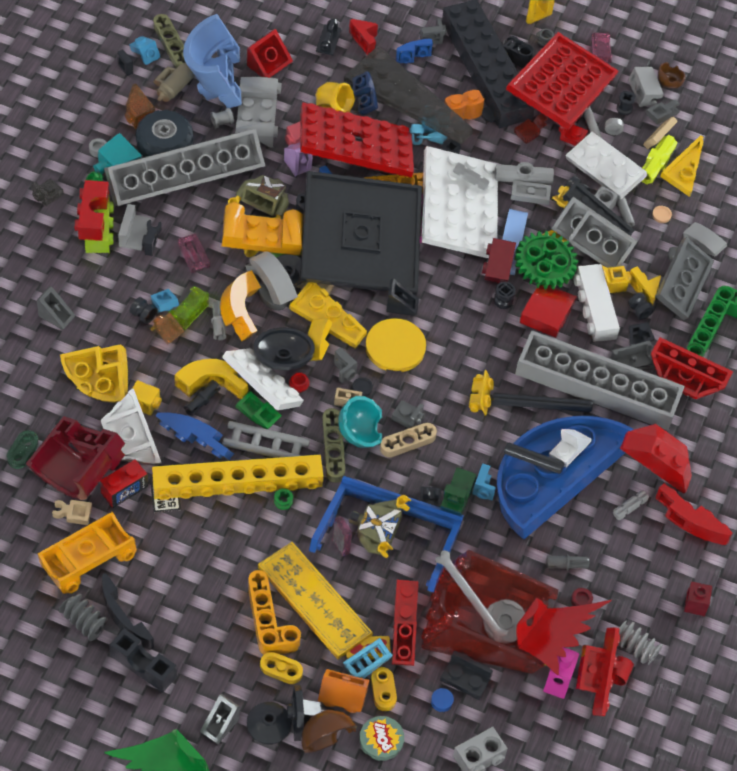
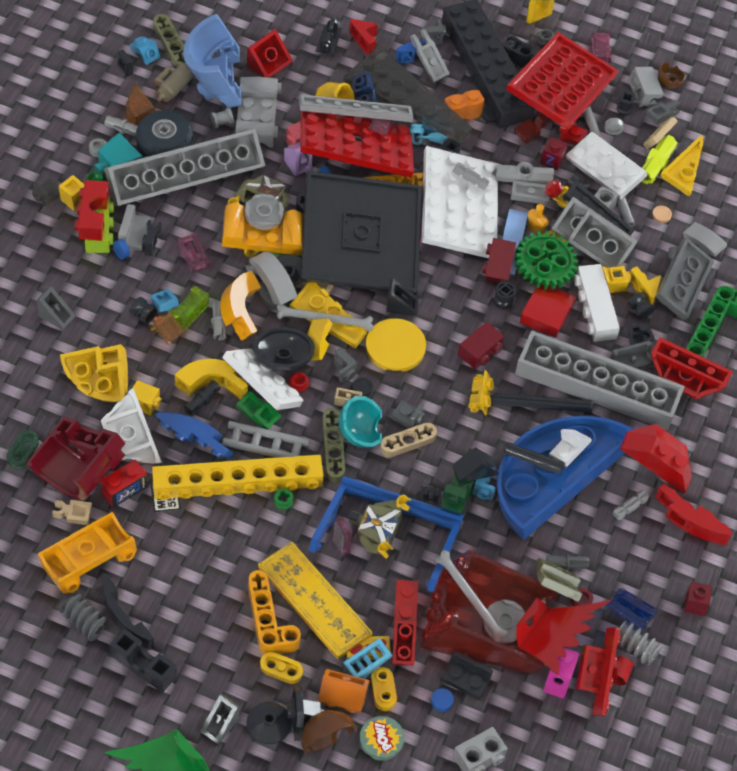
(70, 192): none -> yellow brick
(121, 249): none -> blue tile
(122, 126): none -> light grey pin
(263, 211): none -> light grey tile
(355, 108): none -> light grey tile
(364, 323): none -> light grey piece
(381, 126): none -> clear pink tile
(430, 57): none -> light grey hinge
(475, 466): none -> black slope
(481, 345): none -> dark red piece
(537, 220): none -> light orange piece
(553, 153): none -> dark red brick
(553, 188): none -> red plate
(558, 579): none -> olive slope
(632, 608): none -> clear blue slope

